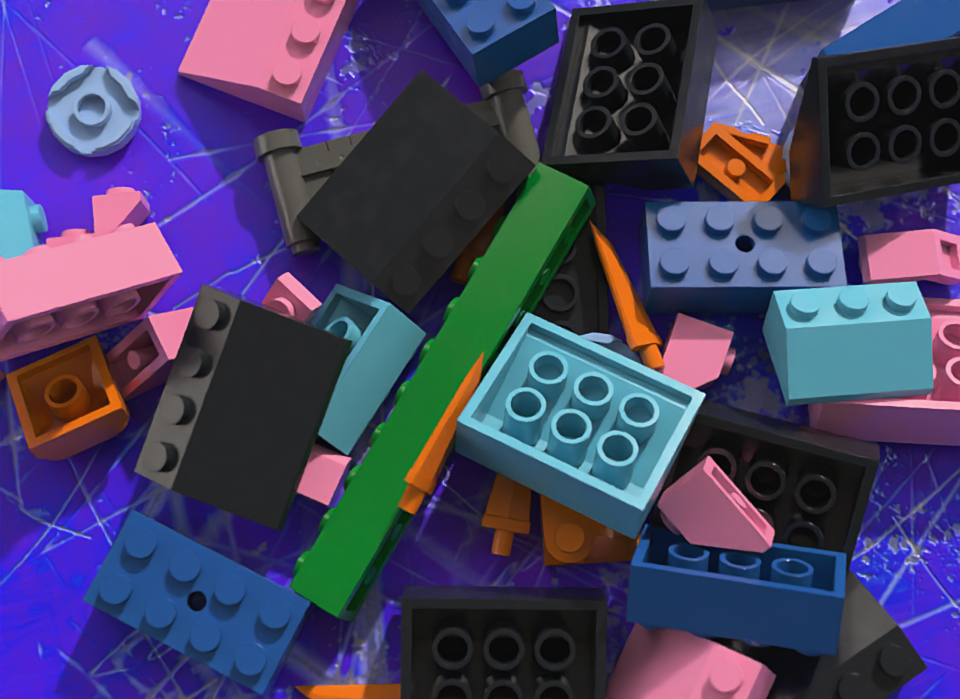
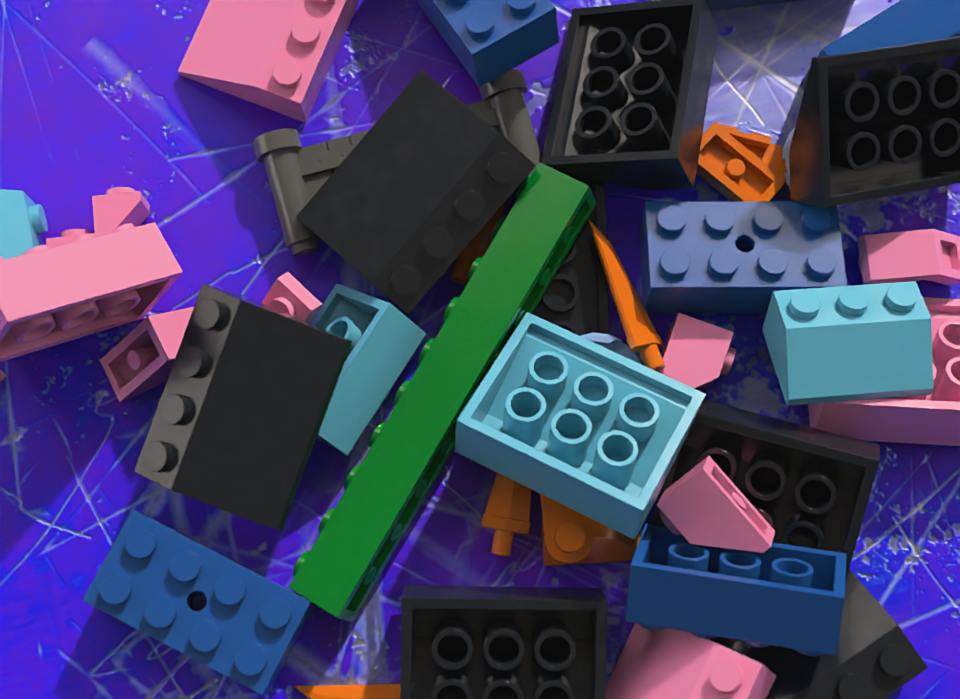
(68, 401): orange slope -> none
(93, 110): light blue tile -> none
(324, 476): bright pink piece -> none
(429, 464): orange bar -> none

